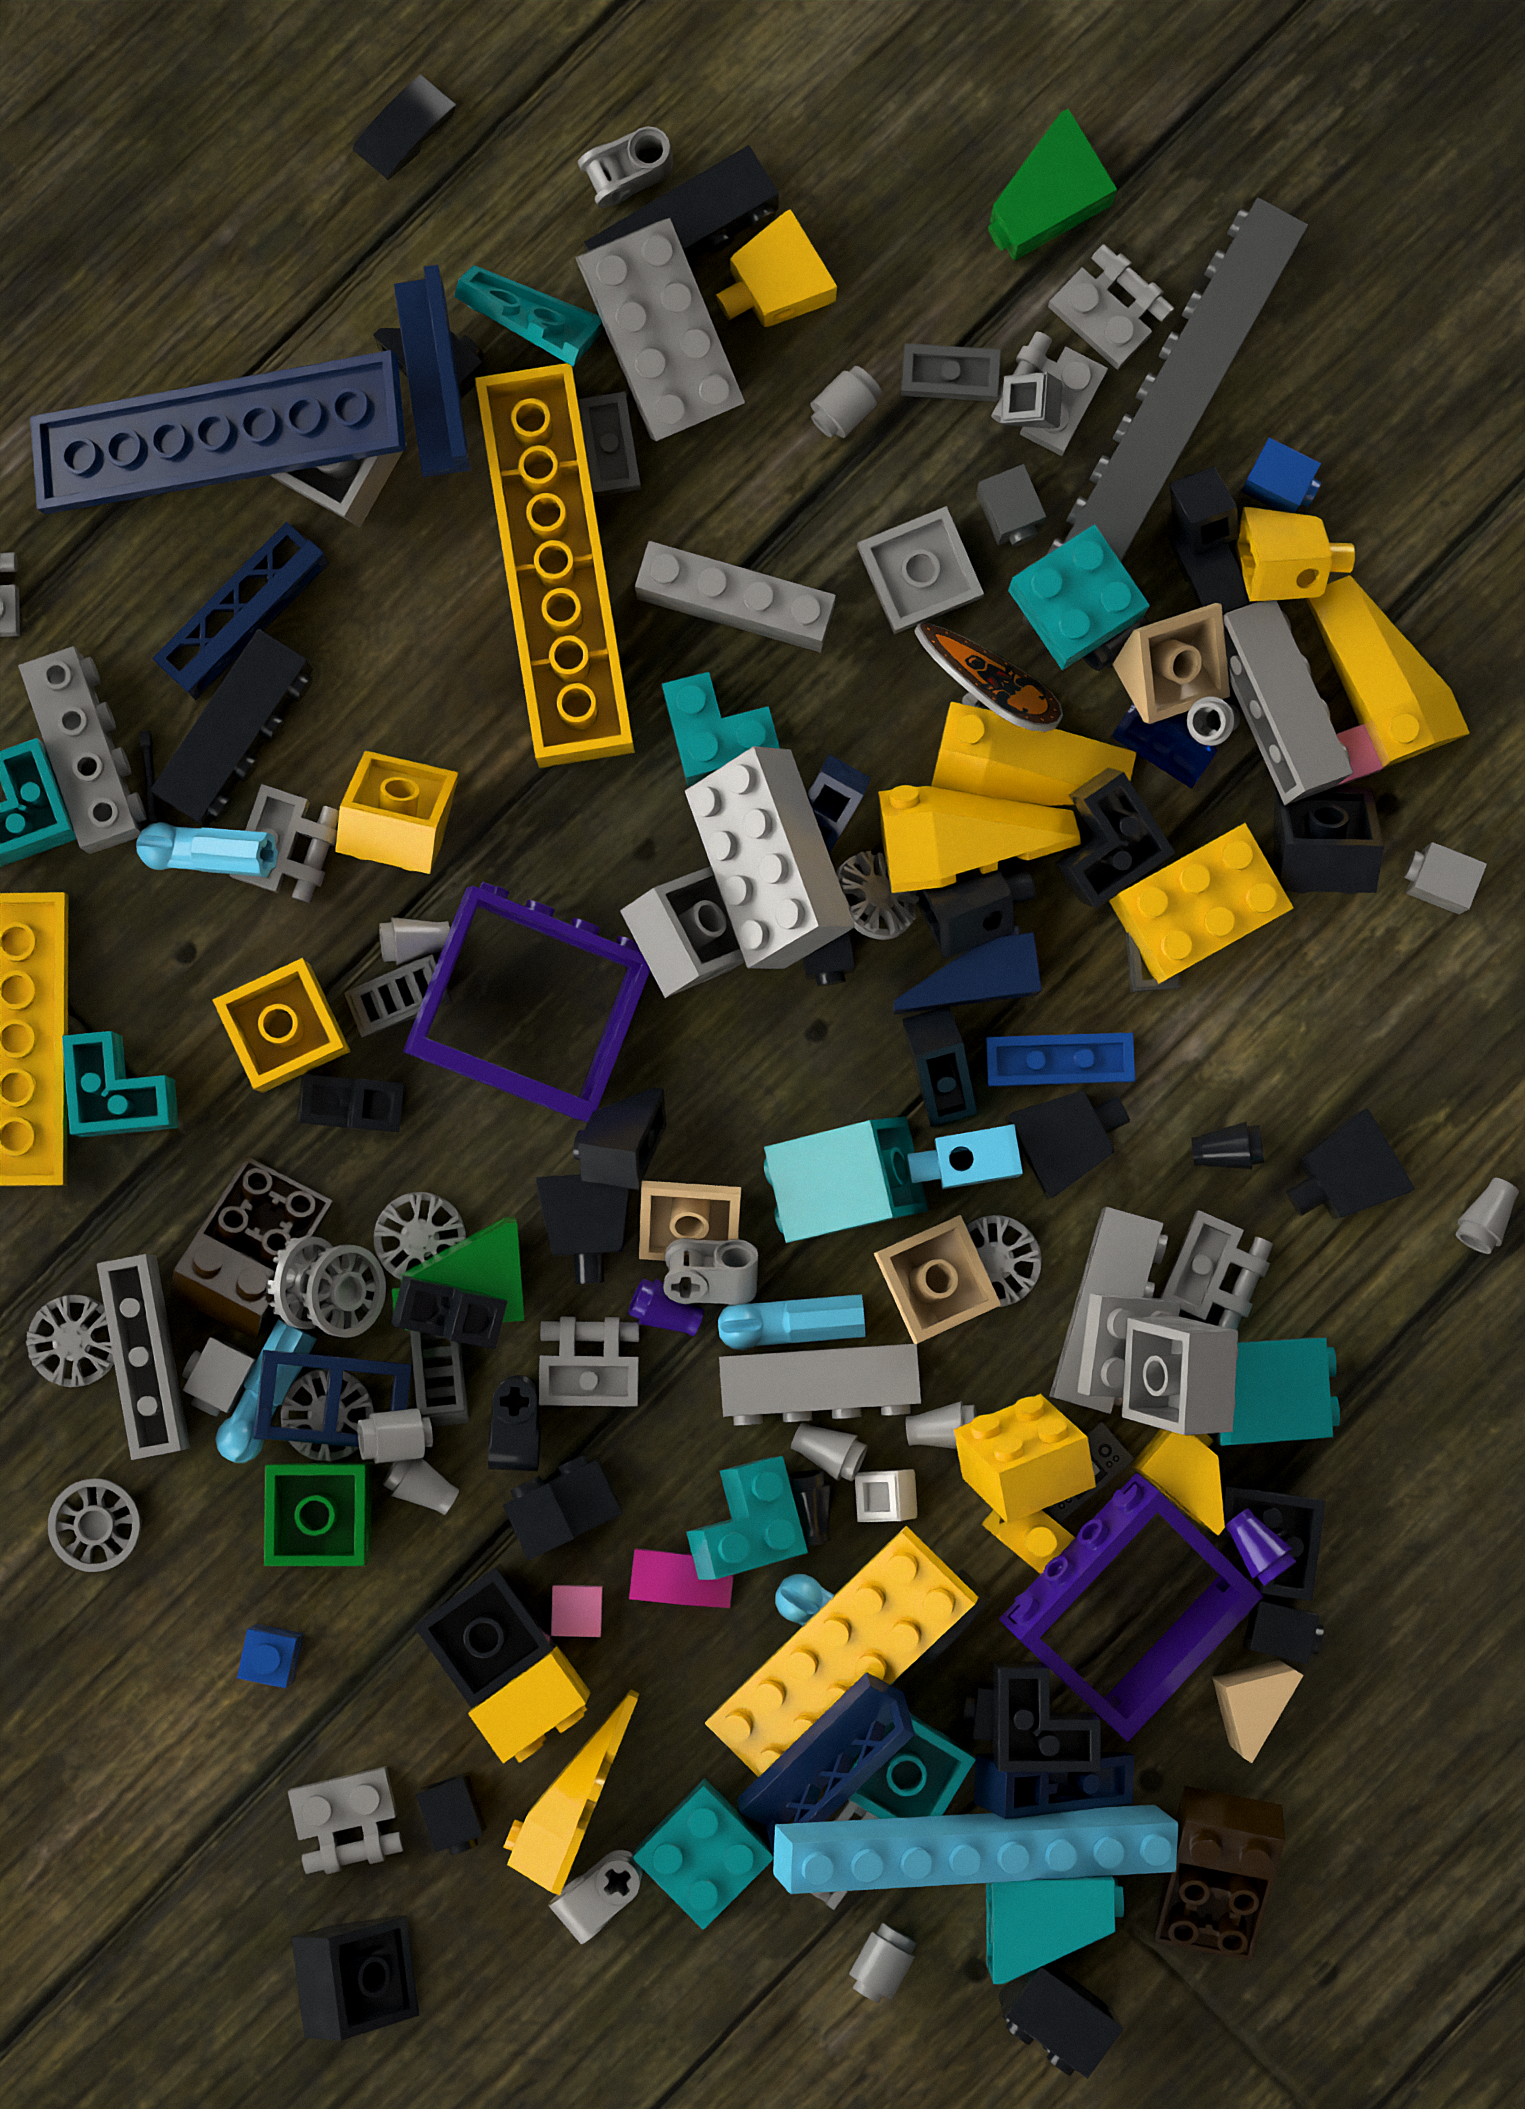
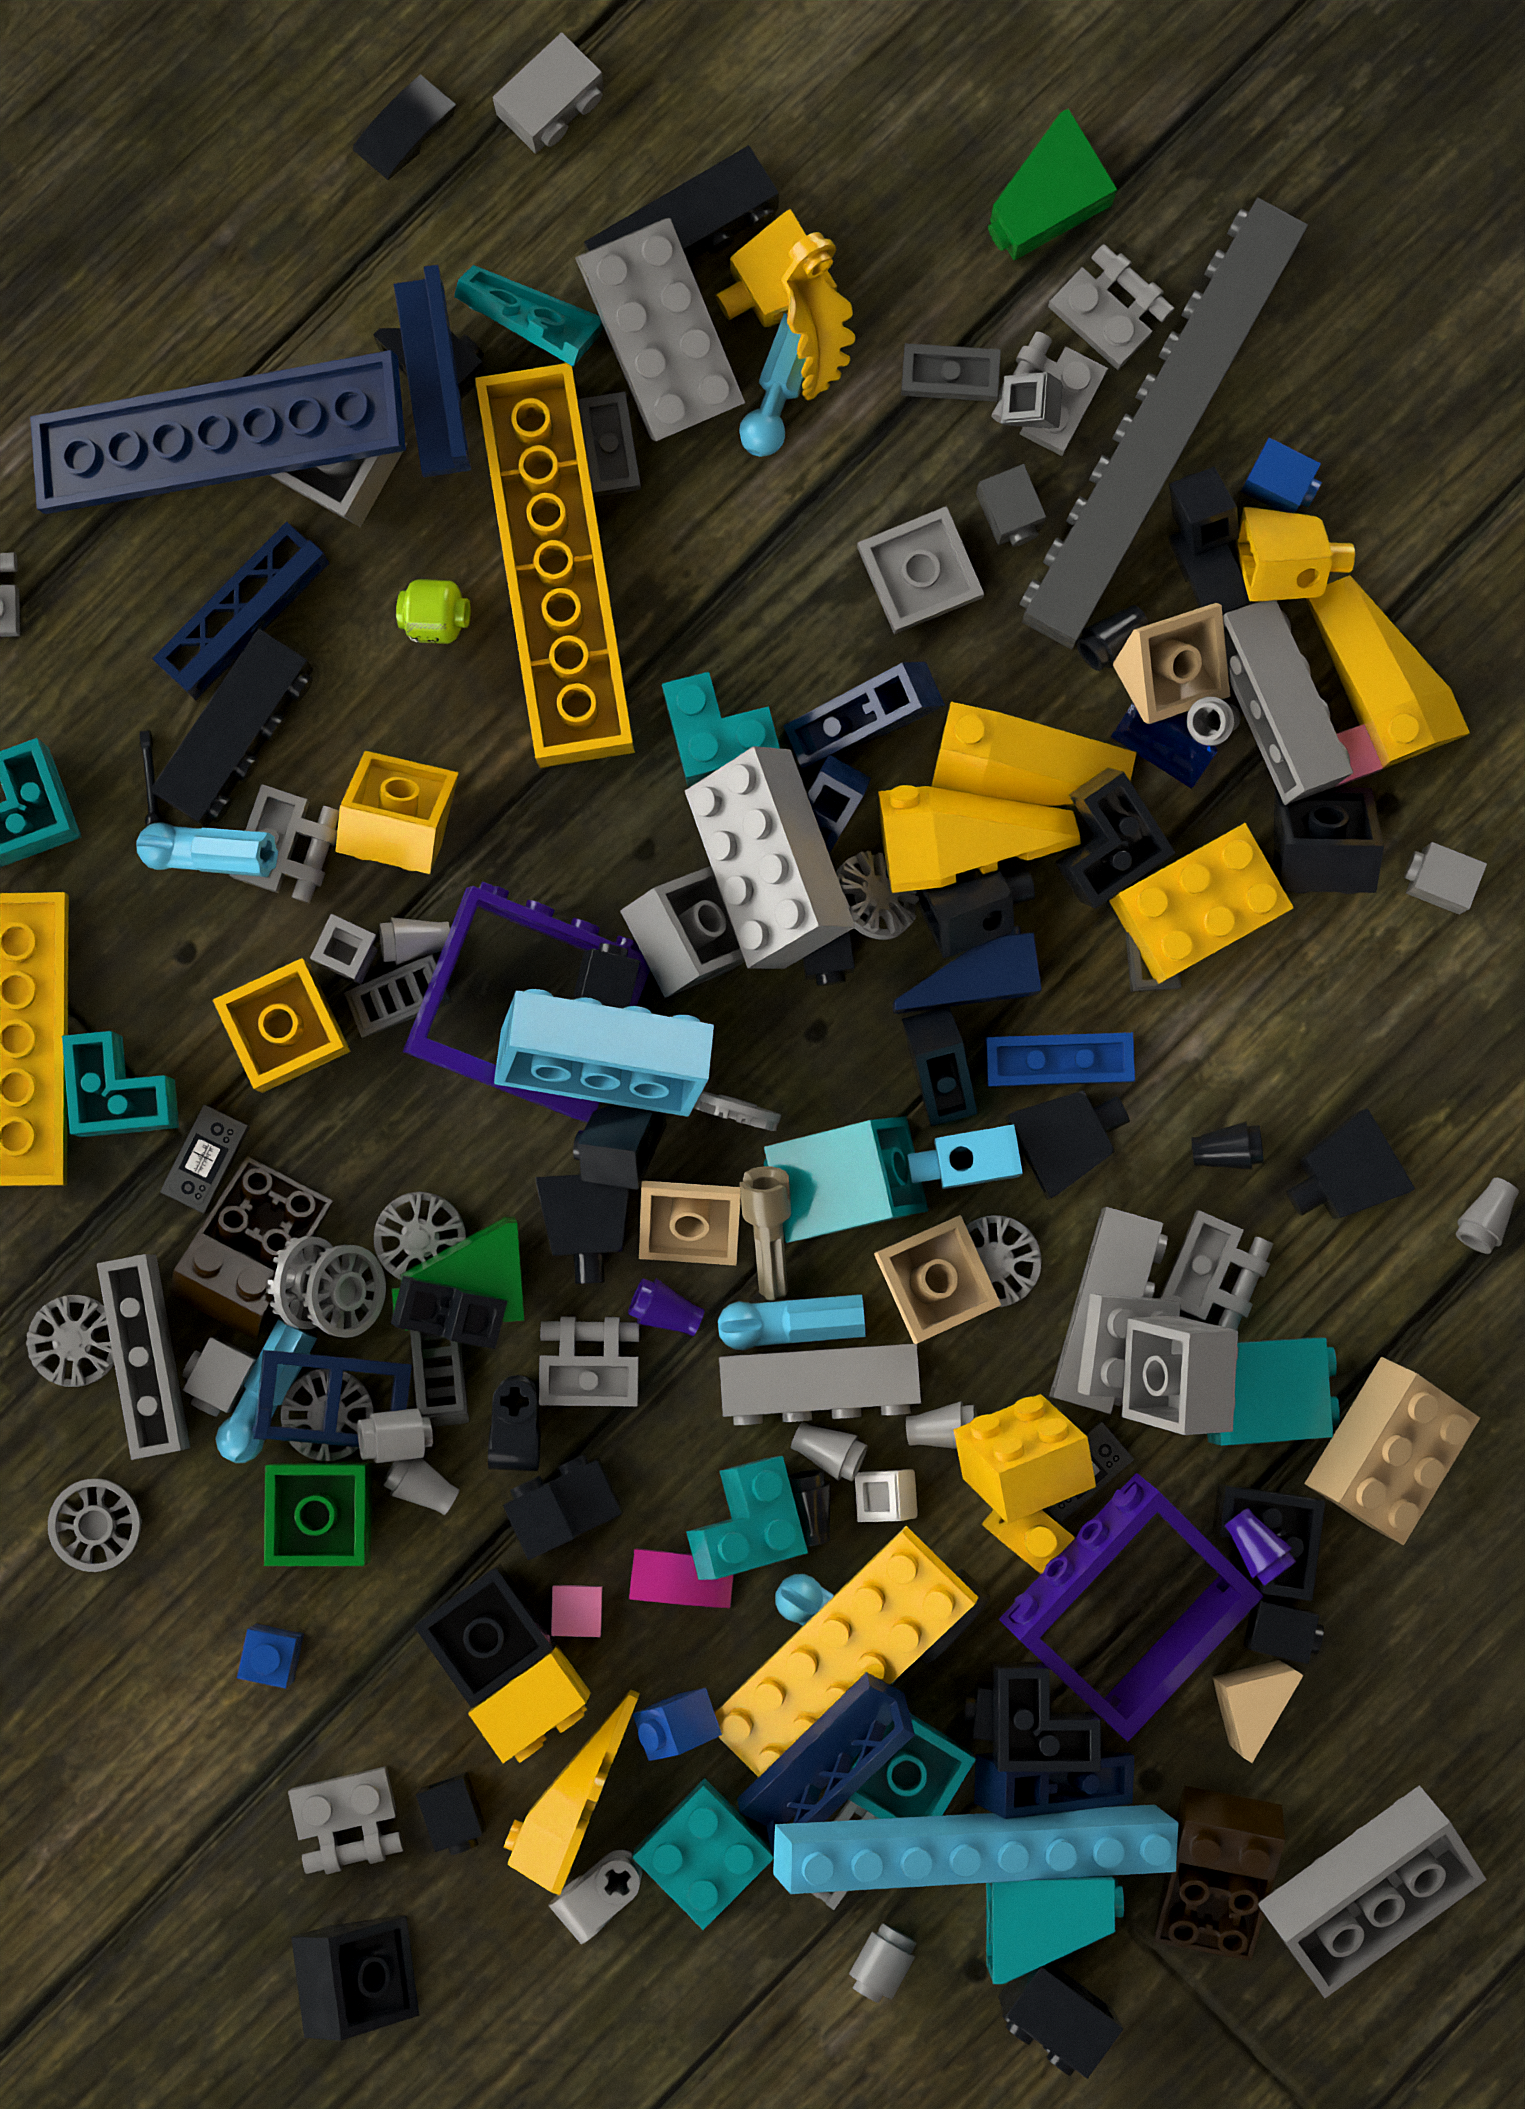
(82, 749): light grey brick -> none
(205, 1159): none -> tile
(345, 949): none -> light grey brick
(350, 1103): black slope -> none
(432, 611): none -> lime head
(549, 94): none -> light grey brick
(604, 1052): none -> medium azure brick
(607, 976): none -> black brick
(624, 168): light grey piece -> none
(677, 1724): none -> blue brick
(716, 1271): light grey piece -> none
(734, 596): light grey brick -> none
(737, 1109): none -> light grey wheel
(766, 1207): none -> dark tan piece
(781, 378): none -> medium azure piece
(816, 313): none -> yellow plant
(845, 402): light grey brick -> none
(864, 713): none -> dark blue slope
(991, 680): shield -> none
(1078, 597): teal brick -> none
(1185, 1474): yellow slope -> none
(1372, 1891): none -> light grey brick
(1392, 1450): none -> tan brick

